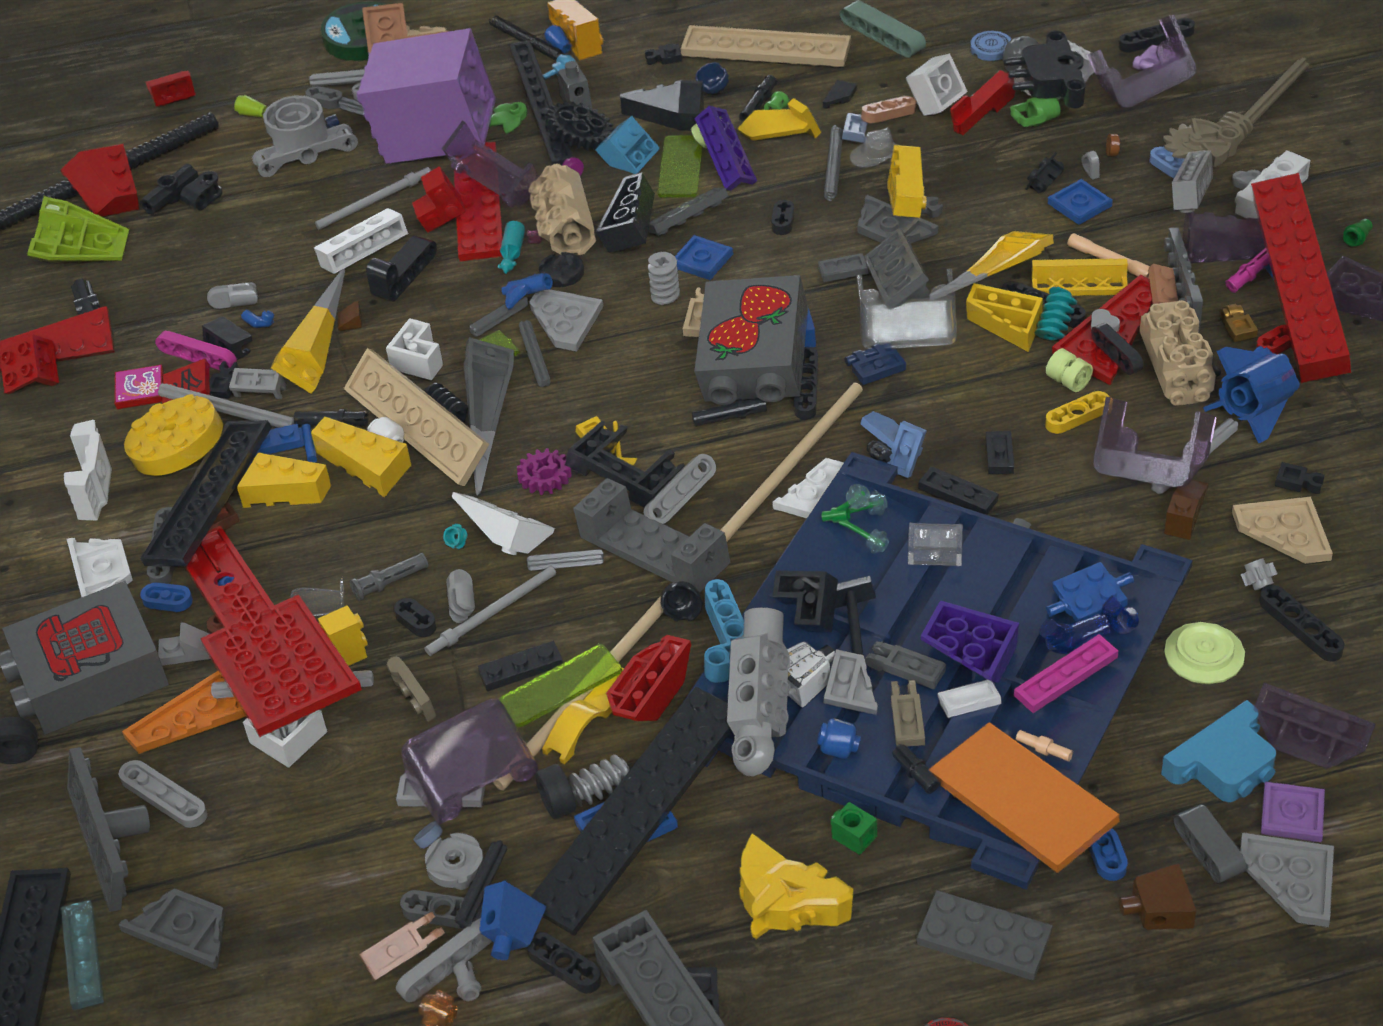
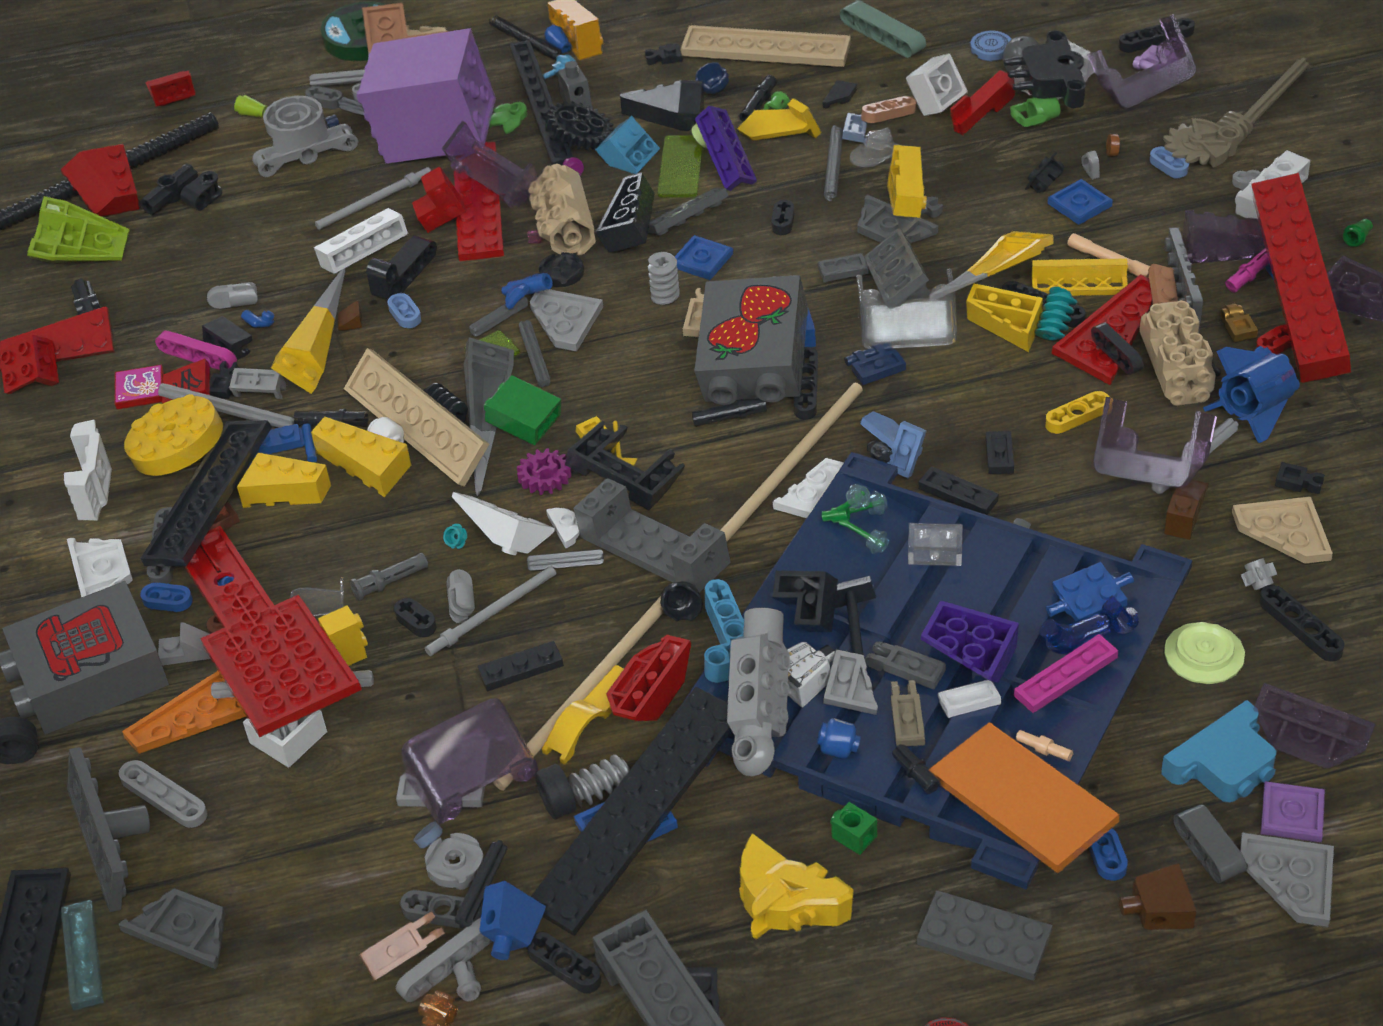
(404, 310): none -> medium blue plate
(410, 687): dark tan hinge -> none
(414, 350): white brick -> none
(511, 245): teal wheel -> none
(522, 409): none -> green brick
(560, 685): clear neon green piece -> none
(564, 524): none -> white plate
(680, 489): light grey plate -> none
(1069, 370): yellowish green wheel -> none
(1102, 315): light grey tile -> none
(1192, 181): light grey brick -> none

